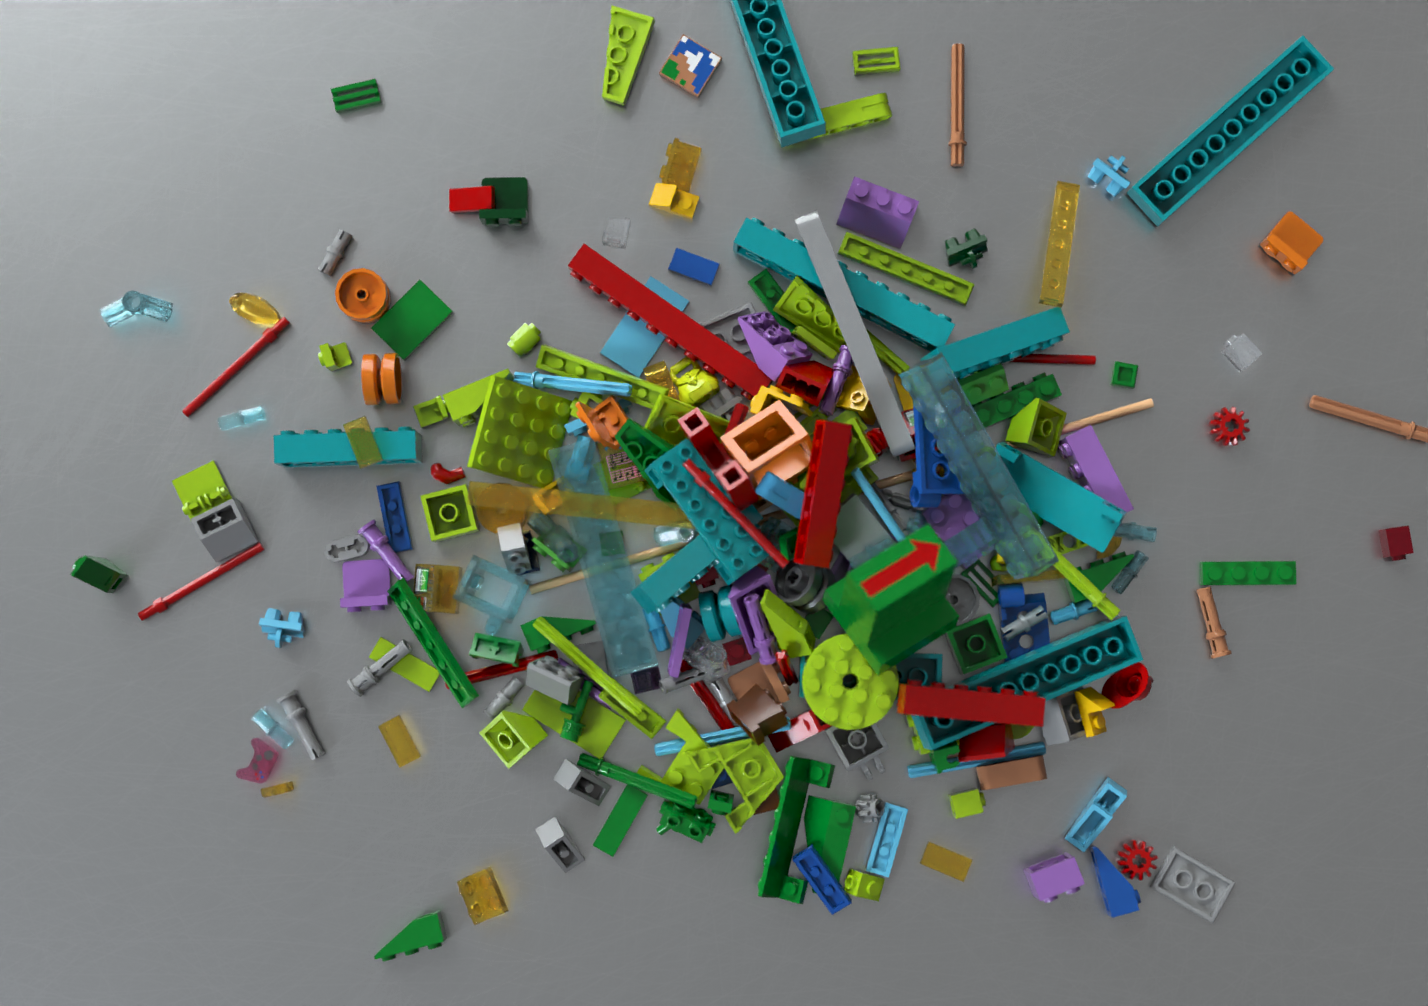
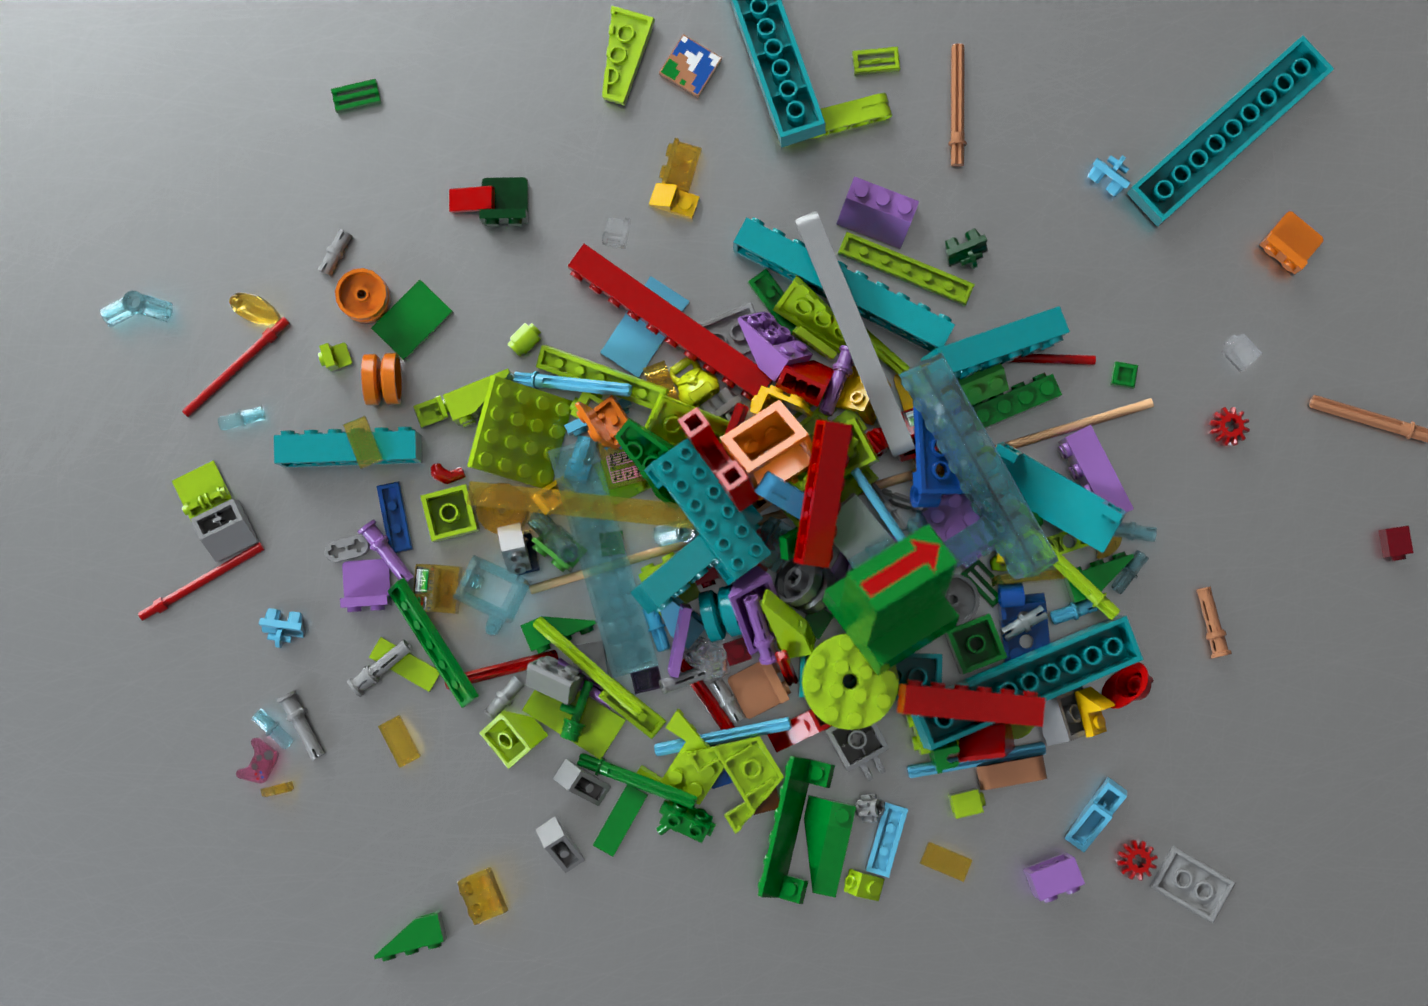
(98, 573): green slope -> none
(496, 649): green hinge -> none
(693, 267): blue tile -> none
(703, 479): red bar -> none
(720, 802): green plate -> none
(758, 714): reddish brown hips -> none
(822, 879): blue tile -> none
(1037, 427): lime slope -> none
(1059, 244): clear yellow tile -> none
(1116, 890): blue slope -> none
(1248, 573): green plate -> none

